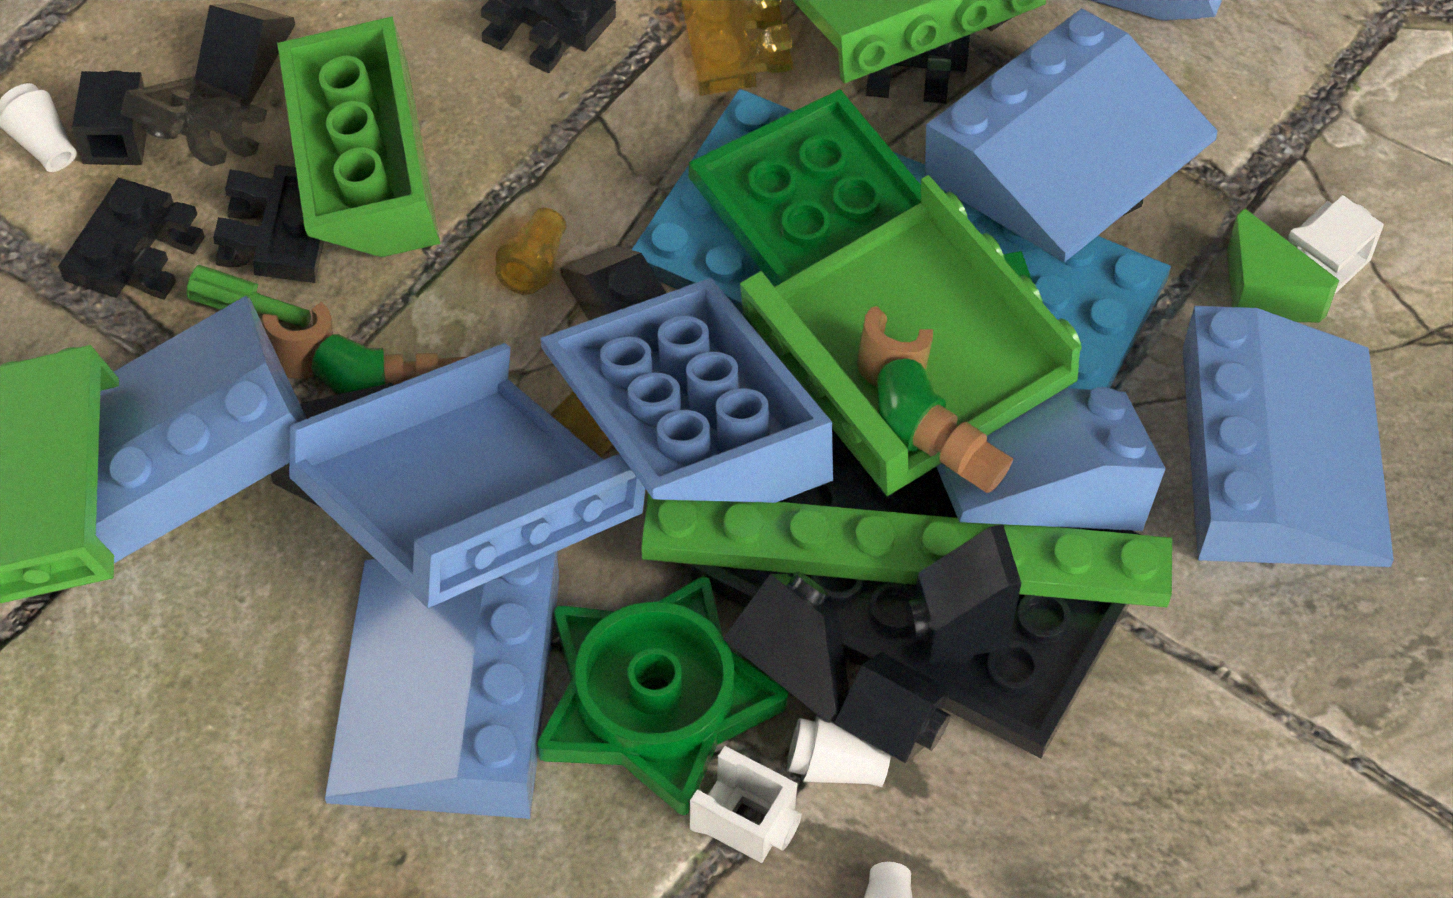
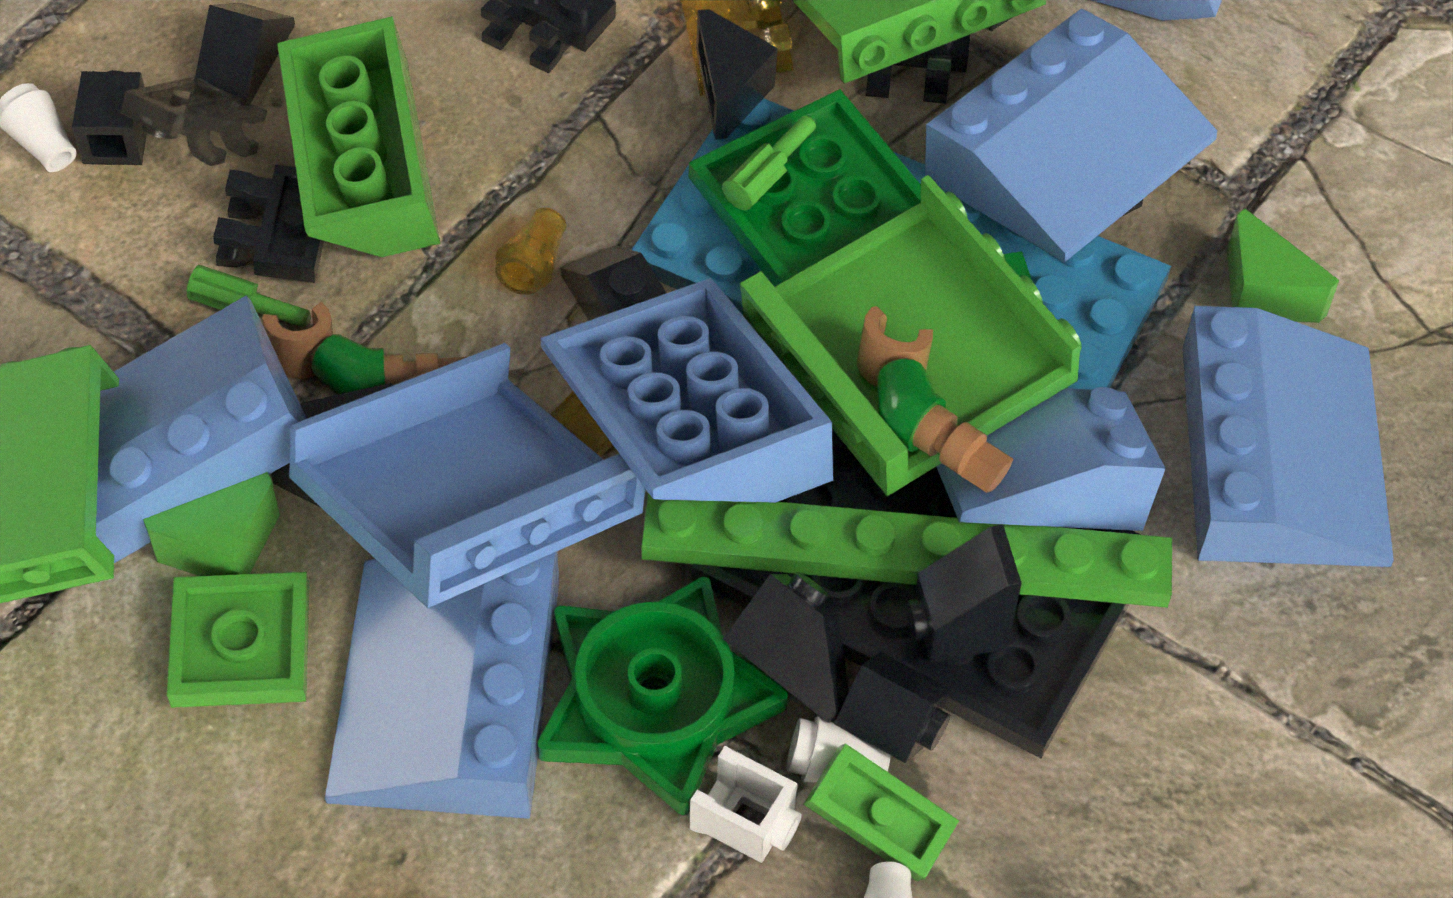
(118, 240): black plate -> none
(217, 531): none -> bright green slope
(238, 639): none -> bright green plate
(734, 69): none -> black slope
(764, 167): none -> bright green axle
(881, 812): none -> bright green plate
(1339, 238): white window -> none

